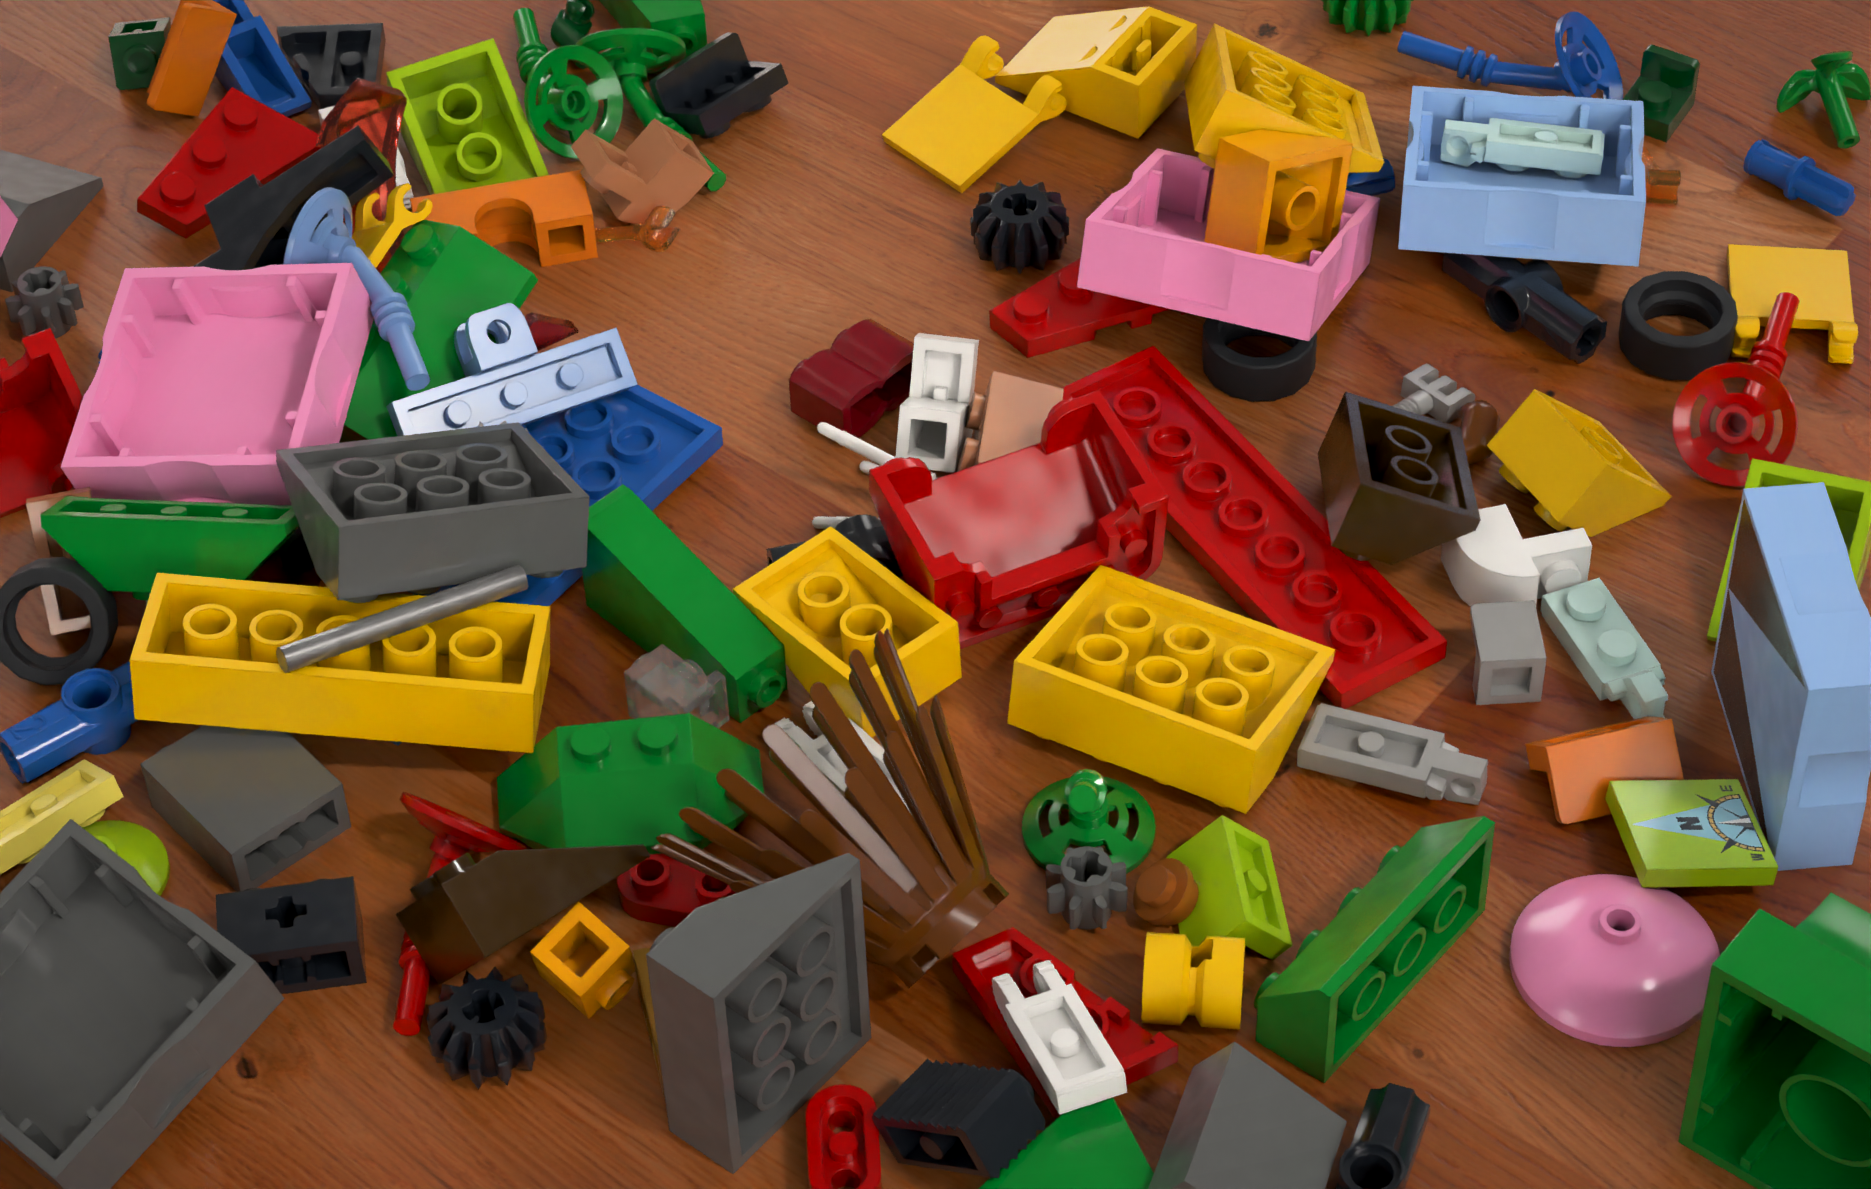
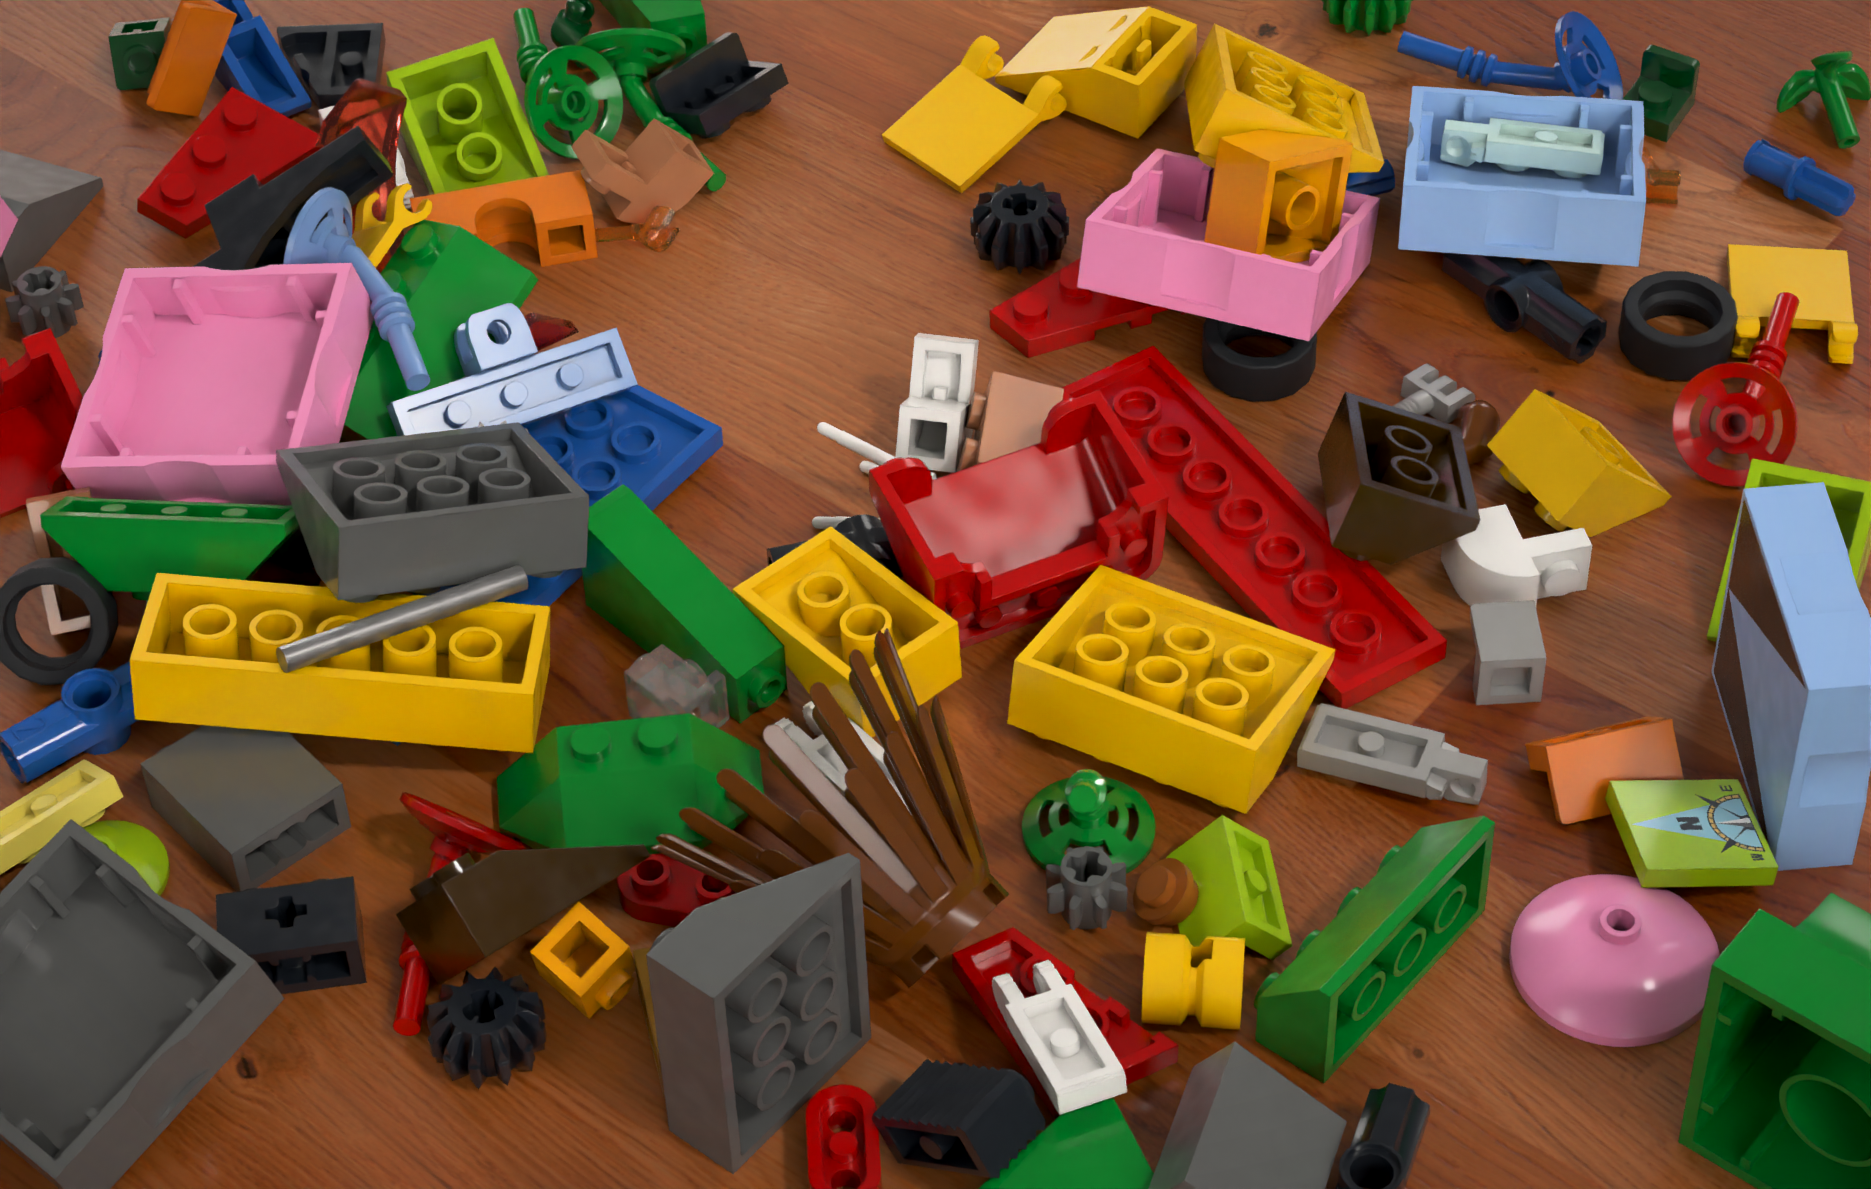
(854, 379): dark red brick -> none
(1606, 647): light aqua hinge -> none

